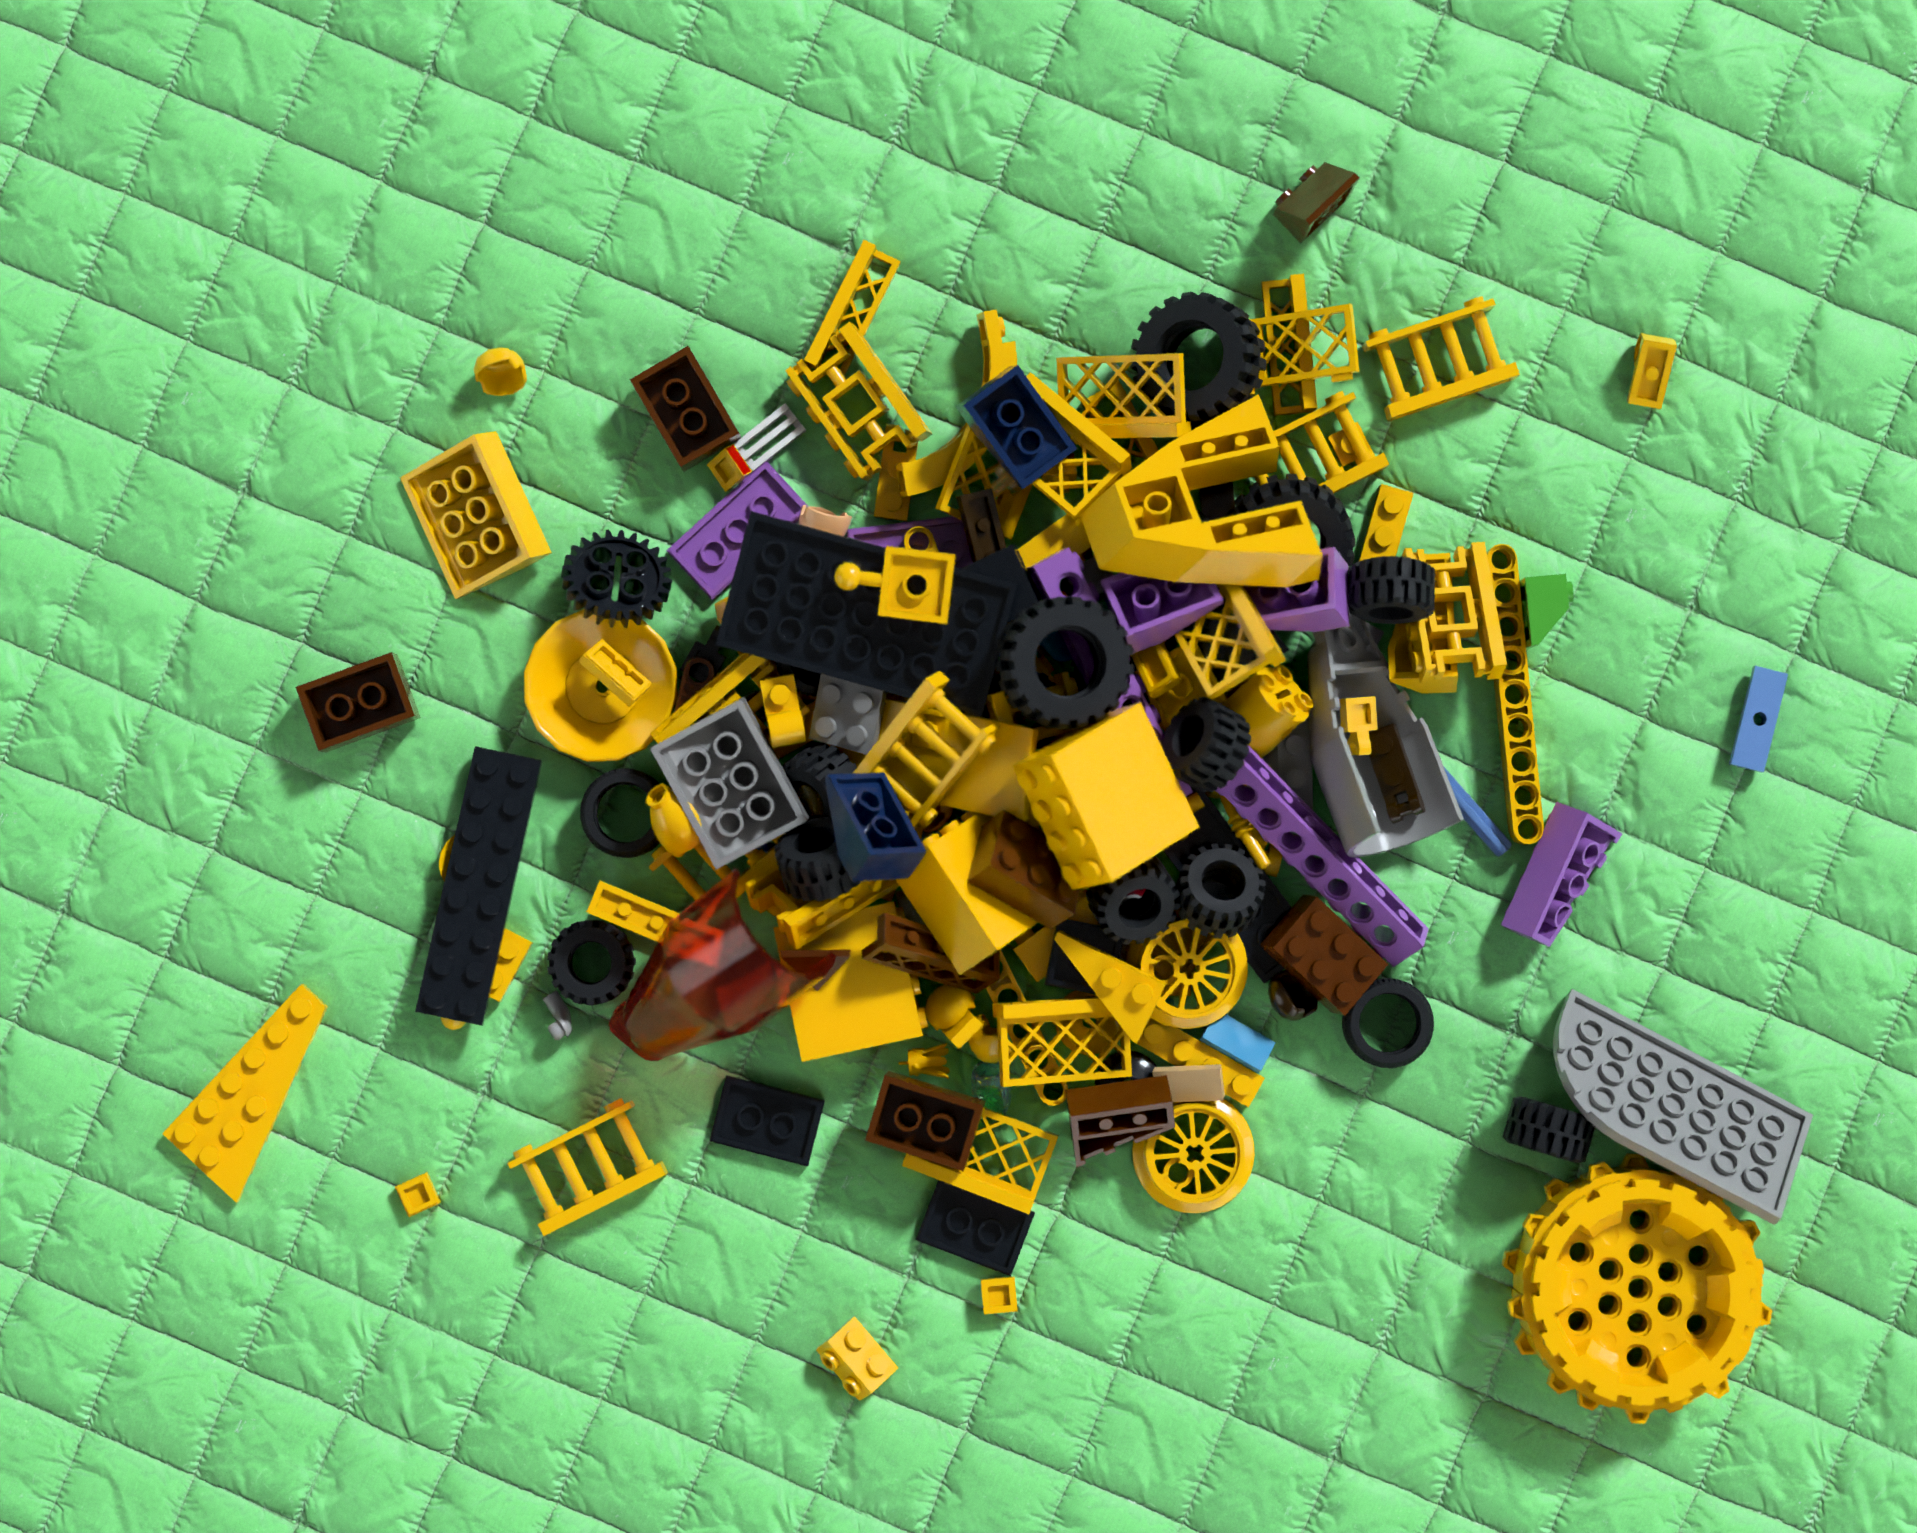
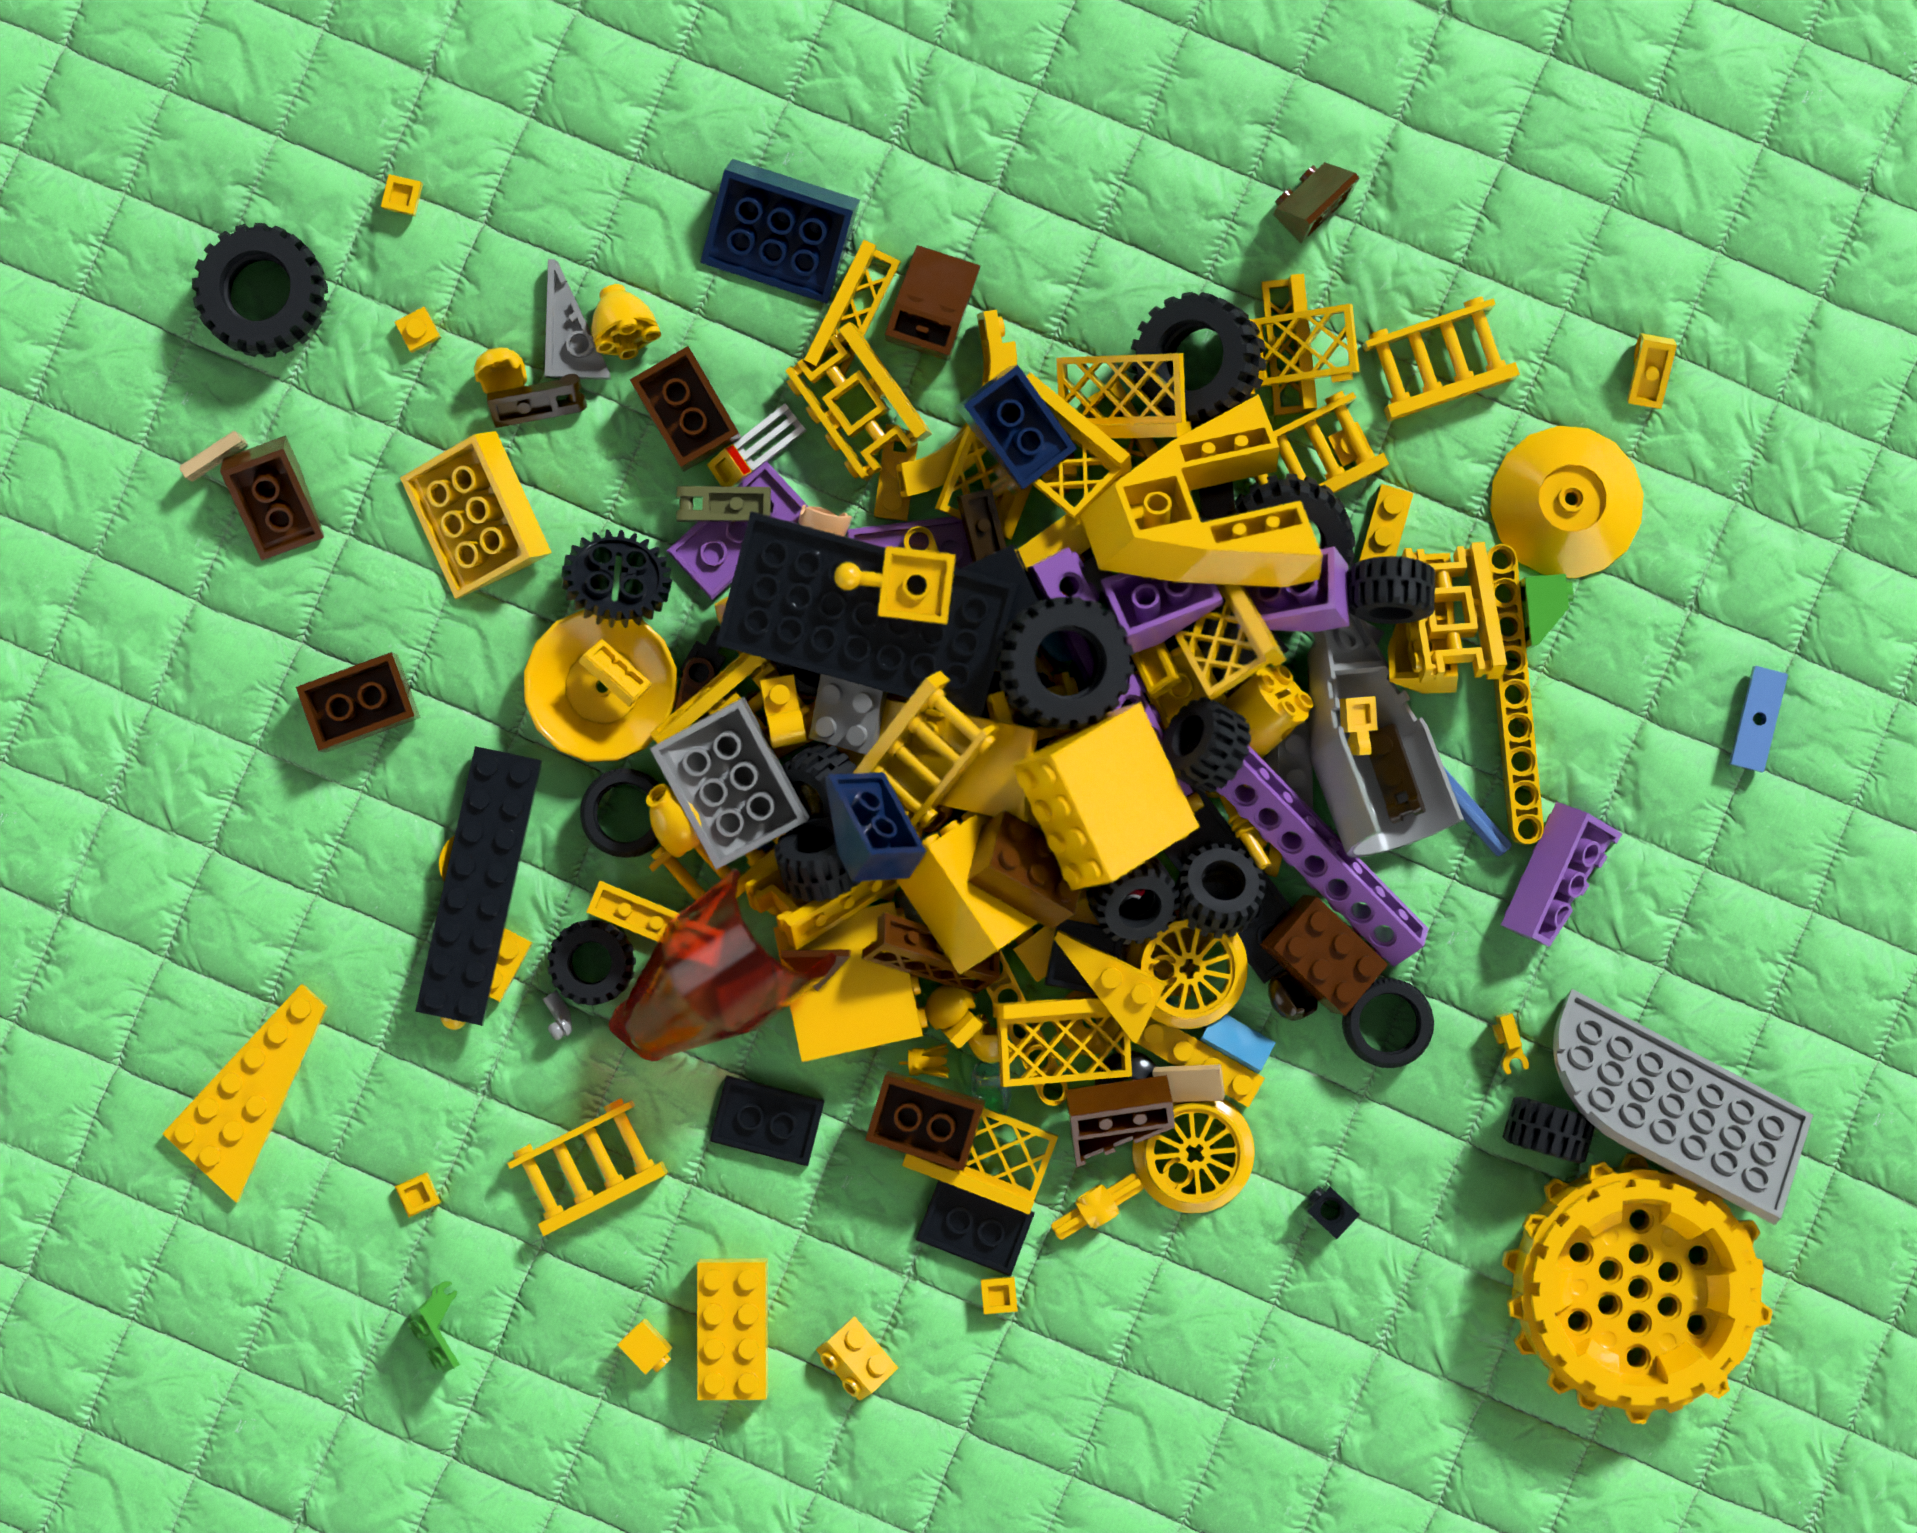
(213, 456): none -> tan tile
(224, 264): none -> black tyre
(272, 497): none -> reddish brown slope
(401, 195): none -> yellow plate
(417, 329): none -> yellow plate
(426, 1323): none -> bright green plate
(536, 401): none -> dark brown plate
(568, 337): none -> light grey wing
(622, 323): none -> yellow piece
(646, 1347): none -> yellow brick
(722, 503): none -> olive plate
(732, 1329): none -> yellow brick
(779, 230): none -> dark blue slope
(932, 303): none -> reddish brown slope
(1097, 1206): none -> yellow axle
(1341, 1221): none -> black brick
(1507, 1034): none -> yellow plate
(1532, 507): none -> yellow dish

